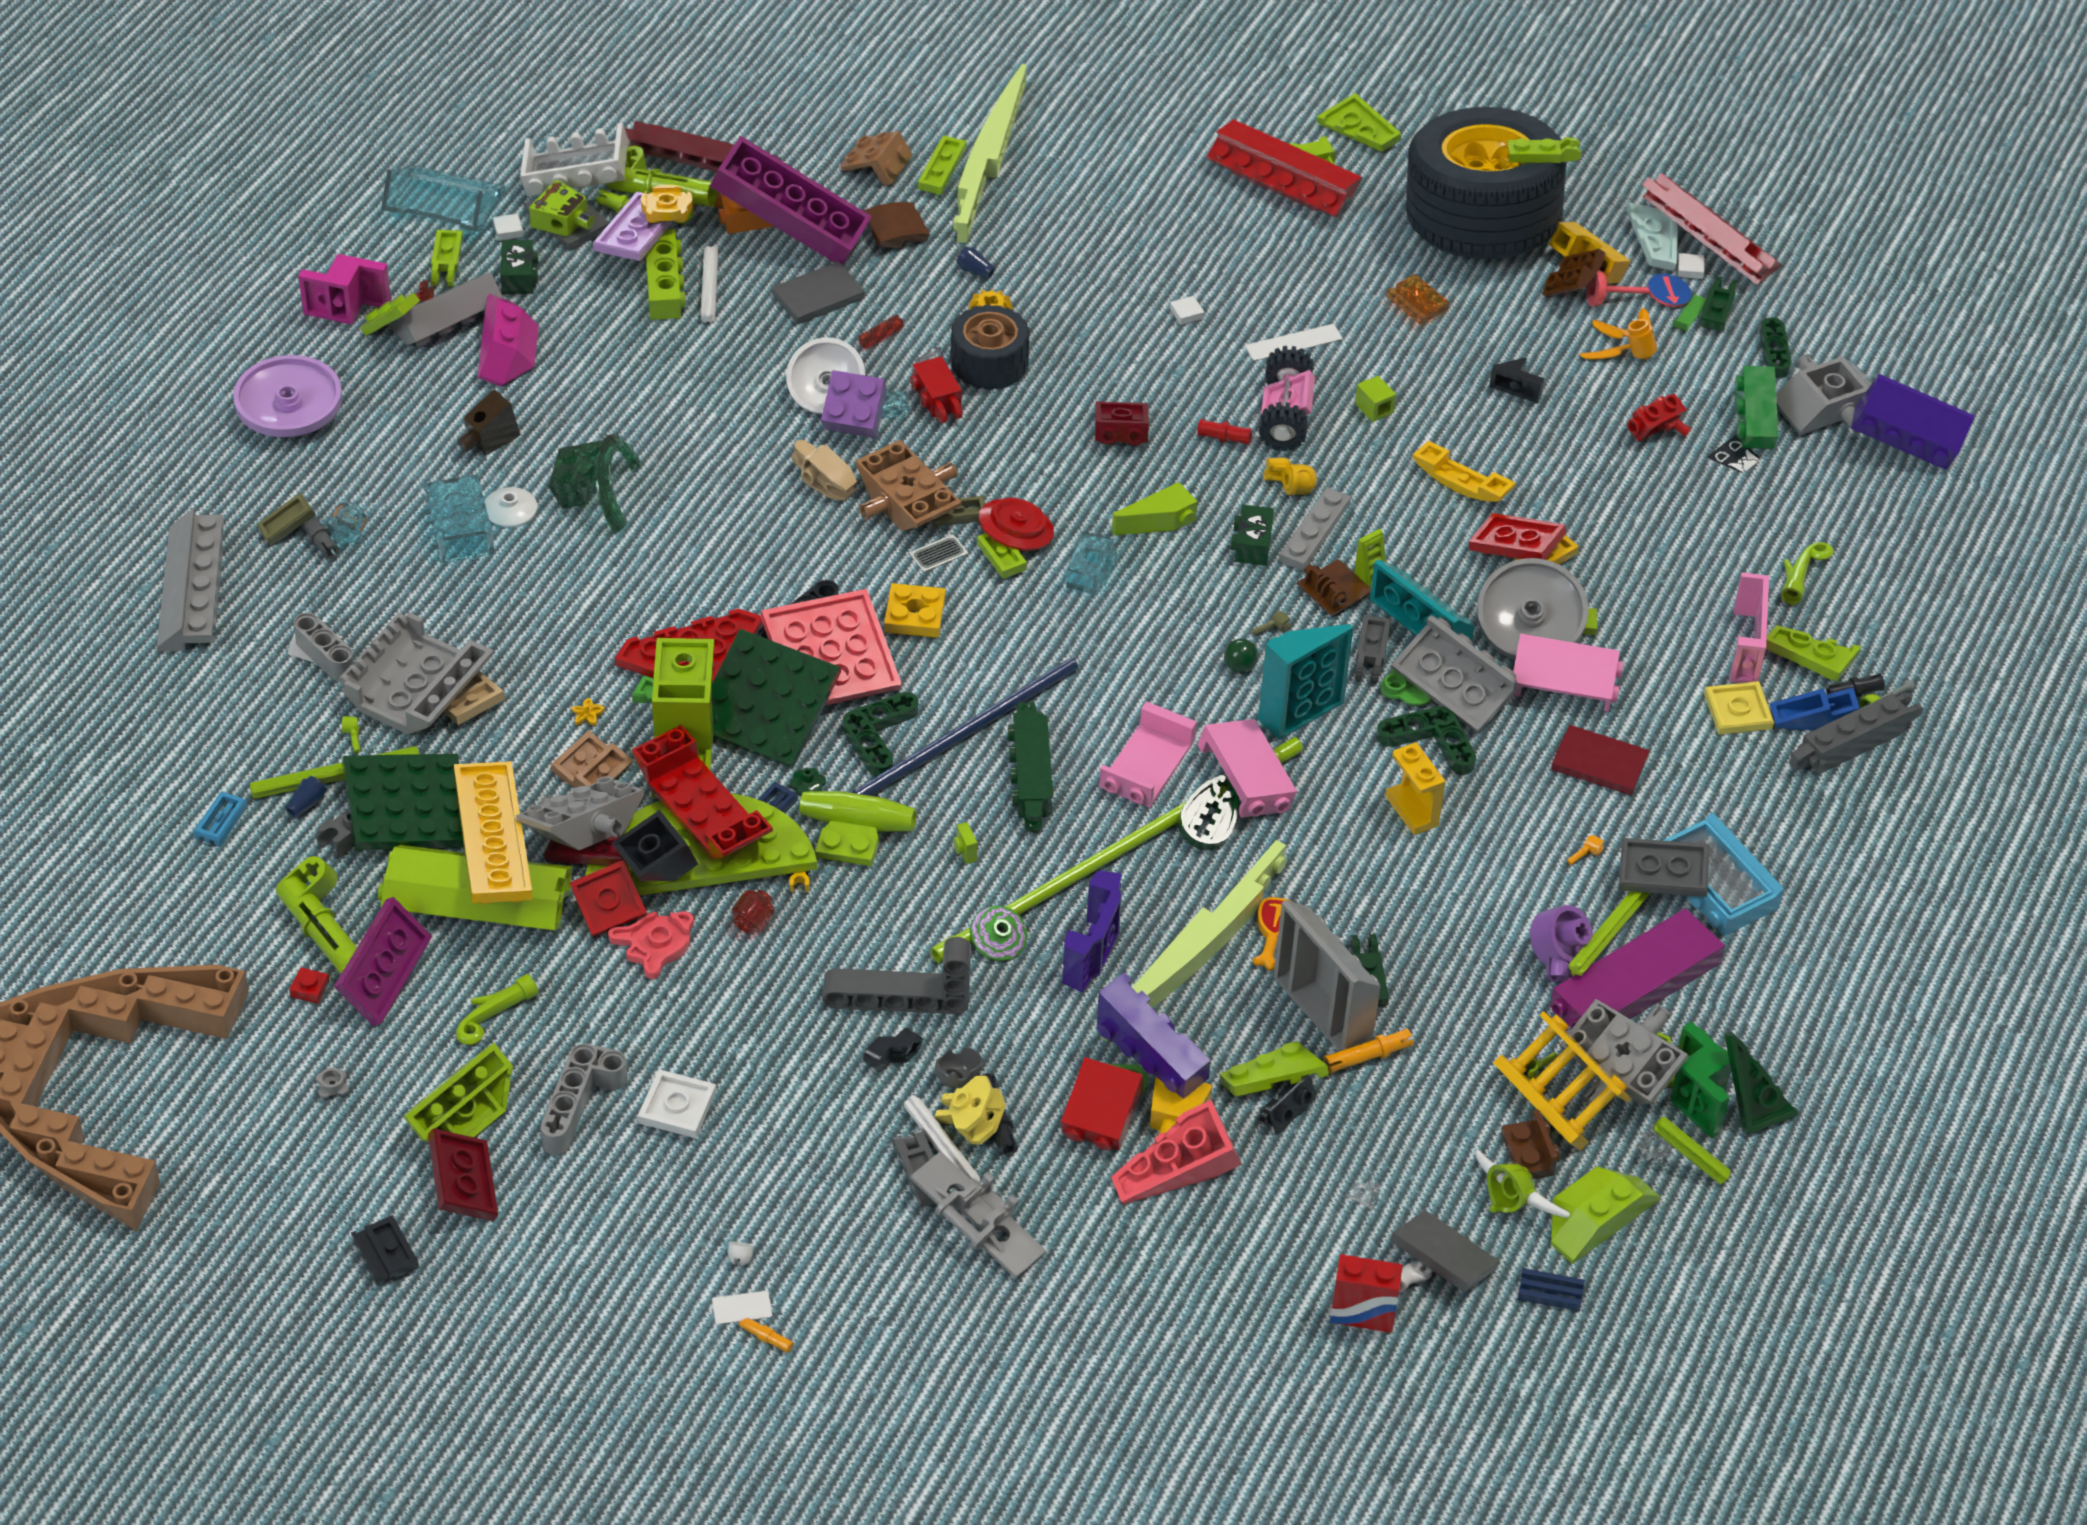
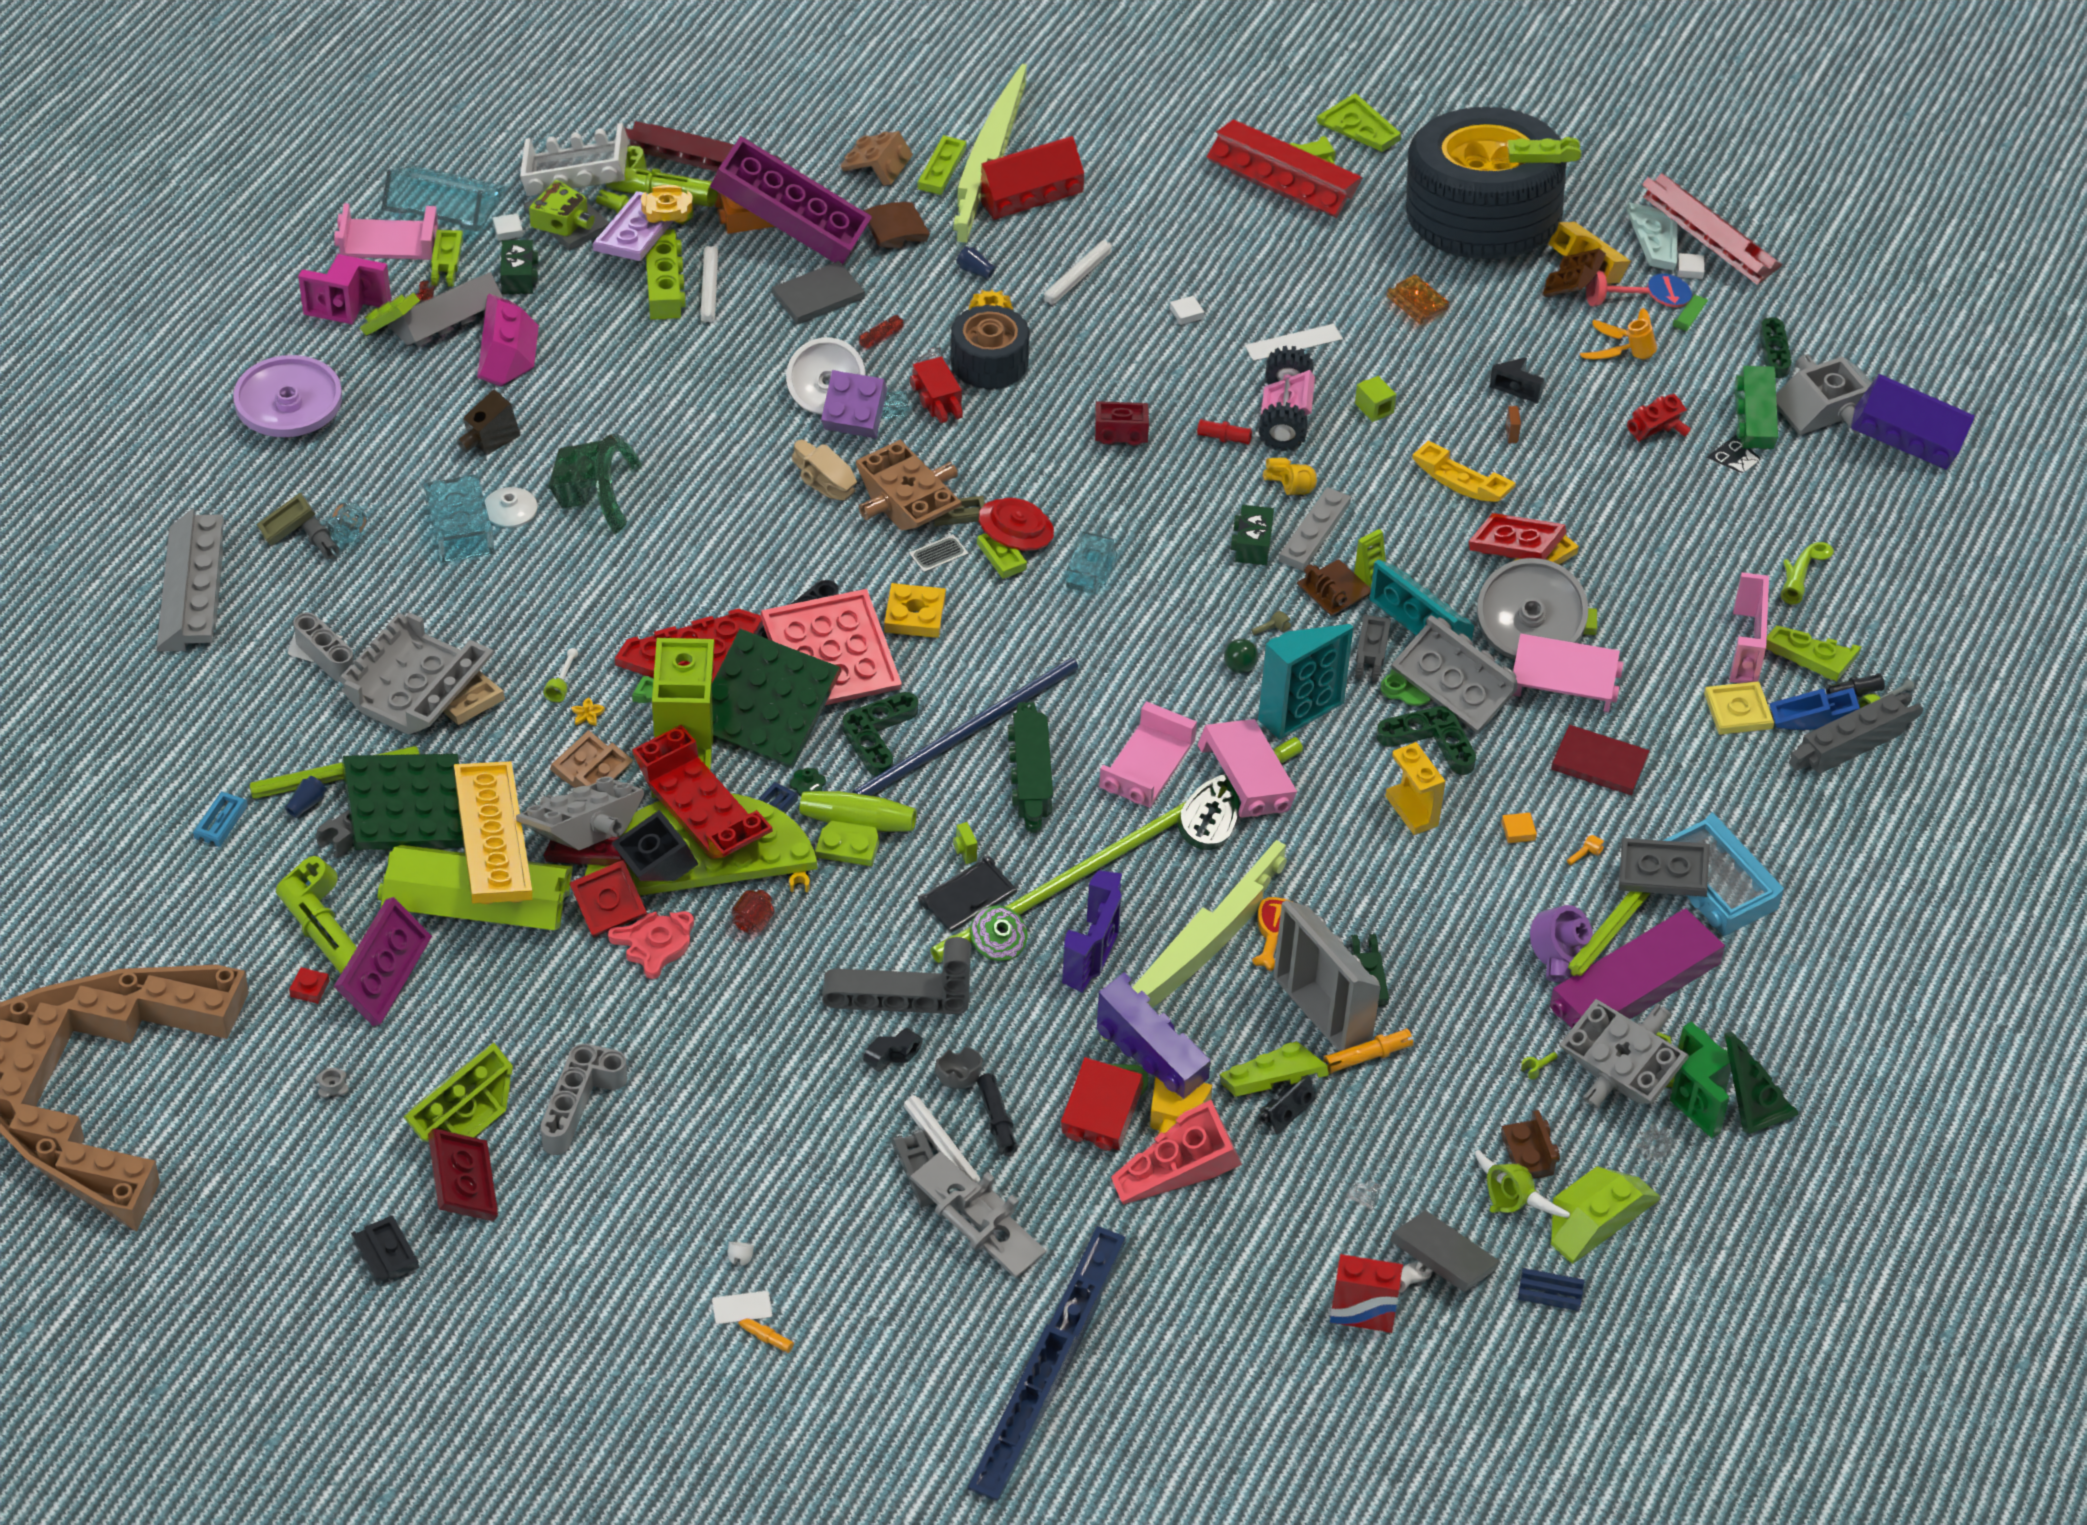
(350, 725): lime hand -> none
(387, 237): none -> bright pink panel
(492, 1004): lime plant -> none
(554, 685): none -> lime hinge
(677, 1103): white plate -> none
(971, 1109): light yellow hinge -> none
(975, 887): none -> black door
(1031, 178): none -> red slope
(1047, 1364): none -> dark blue slope
(1077, 272): none -> white axle
(1159, 512): lime slope -> none
(1513, 424): none -> dark orange tile
(1519, 827): none -> light orange tile
(1553, 1108): yellow fence -> none
(1692, 1150): lime axle -> none
(1718, 305): dark green hinge -> none

